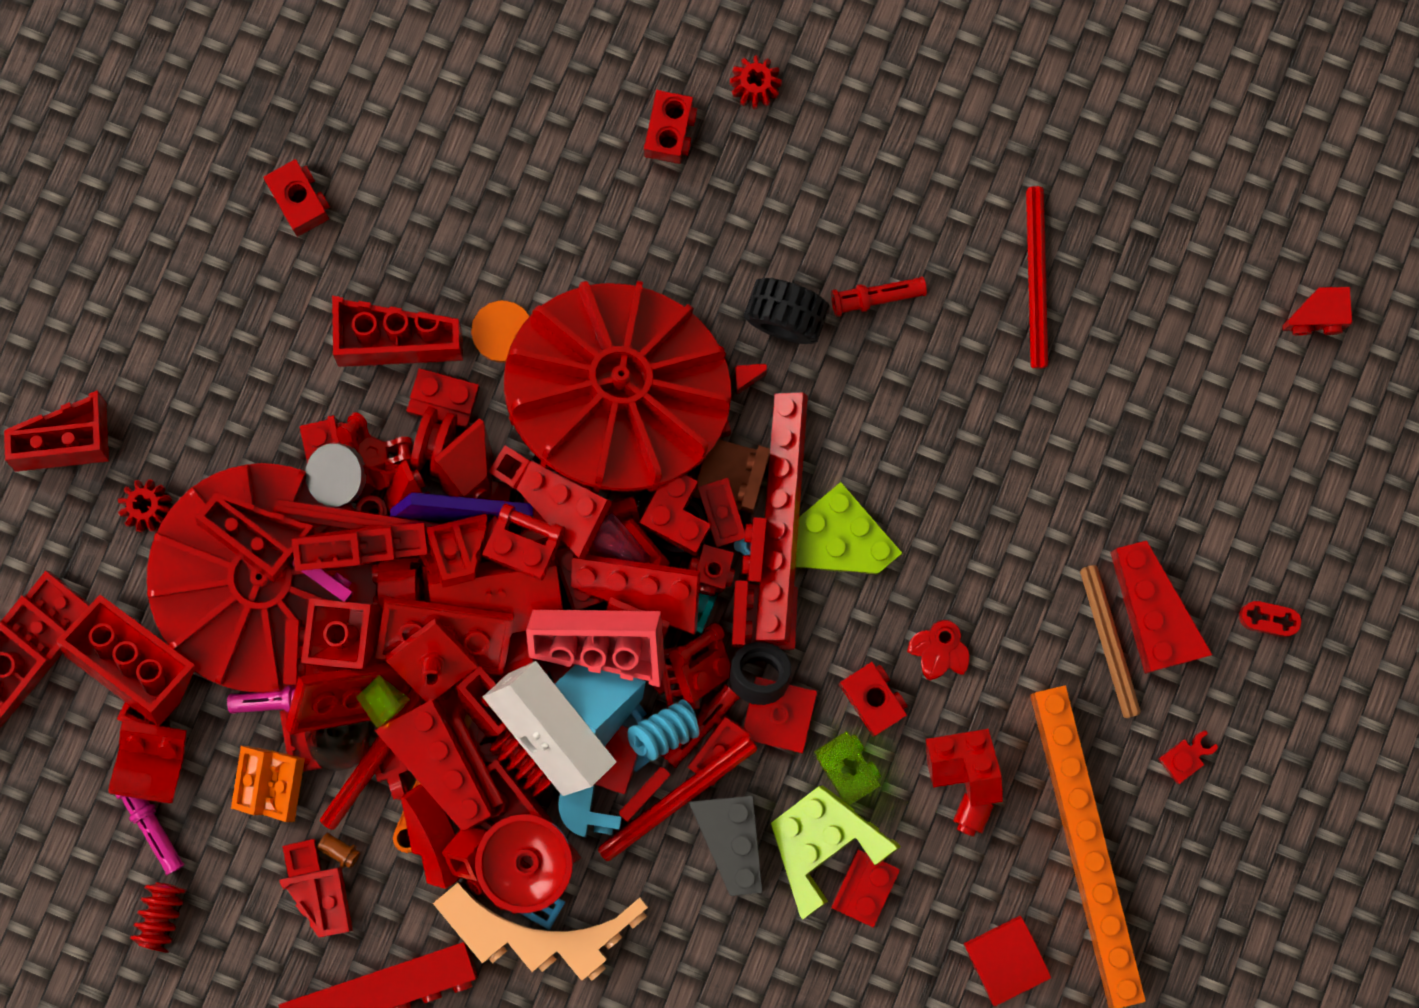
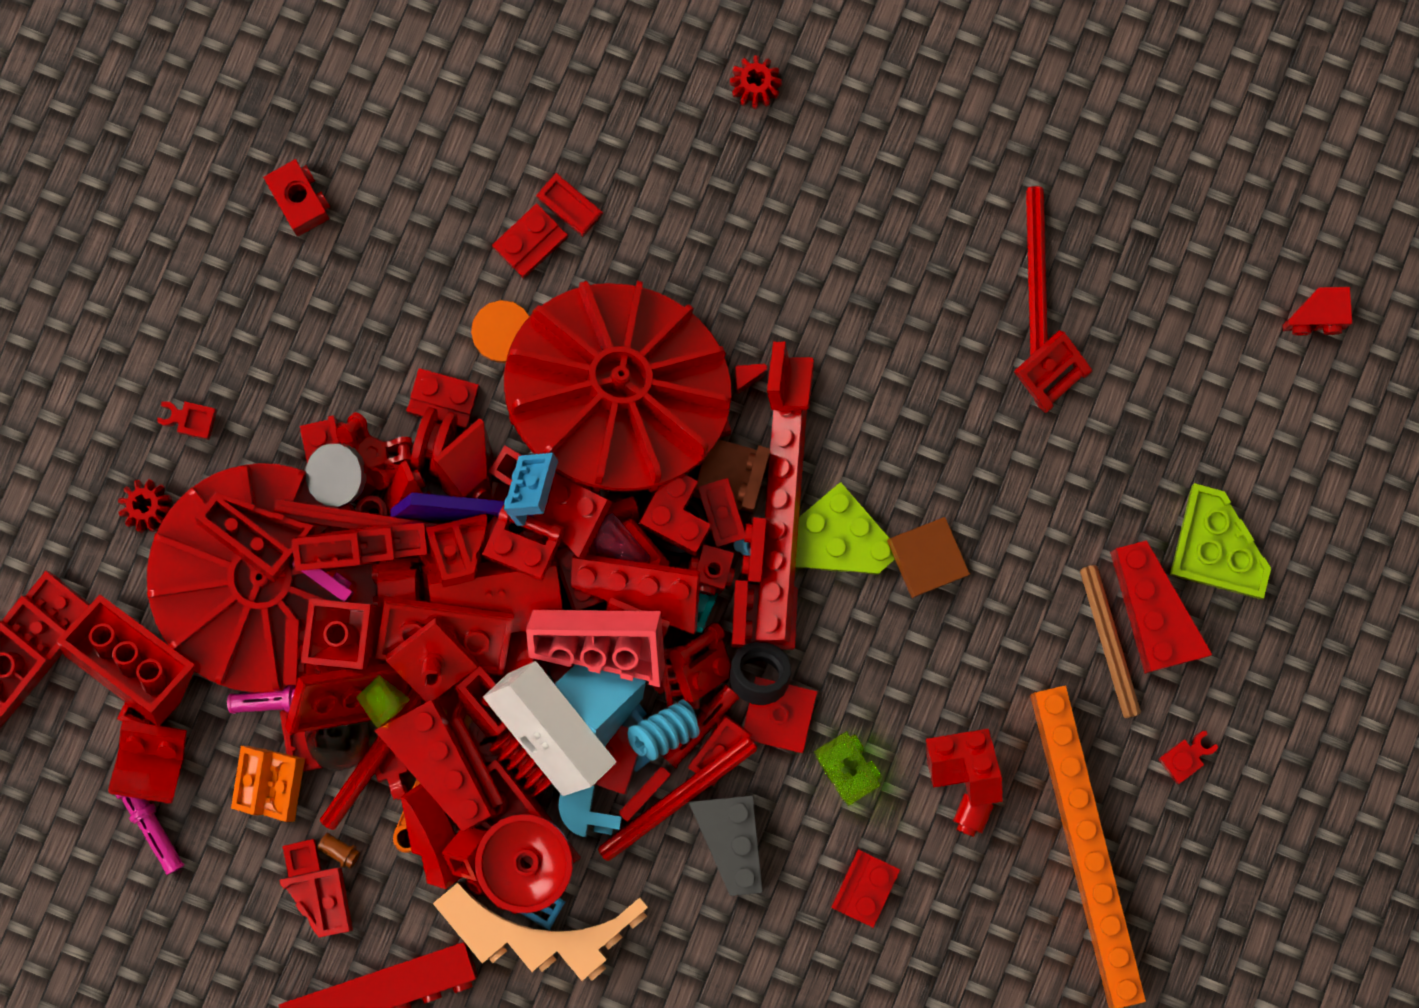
(61, 438): red wedge -> none
(158, 916): red piece -> none
(192, 420): none -> red plate
(385, 335): red wedge -> none
(530, 241): none -> red plate
(530, 486): none -> dark azure bracket
(569, 204): none -> red tile
(663, 126): red brick -> none
(786, 310): black tyre -> none
(789, 380): none -> red panel
(817, 831): wing -> none
(856, 689): red brick -> none
(862, 297): red pin -> none
(928, 557): none -> dark orange tile
(939, 654): red plate -> none
(1007, 961): red slope -> none
(1047, 365): none -> red plate
(1218, 547): none -> lime plate
(1268, 626): red beam -> none

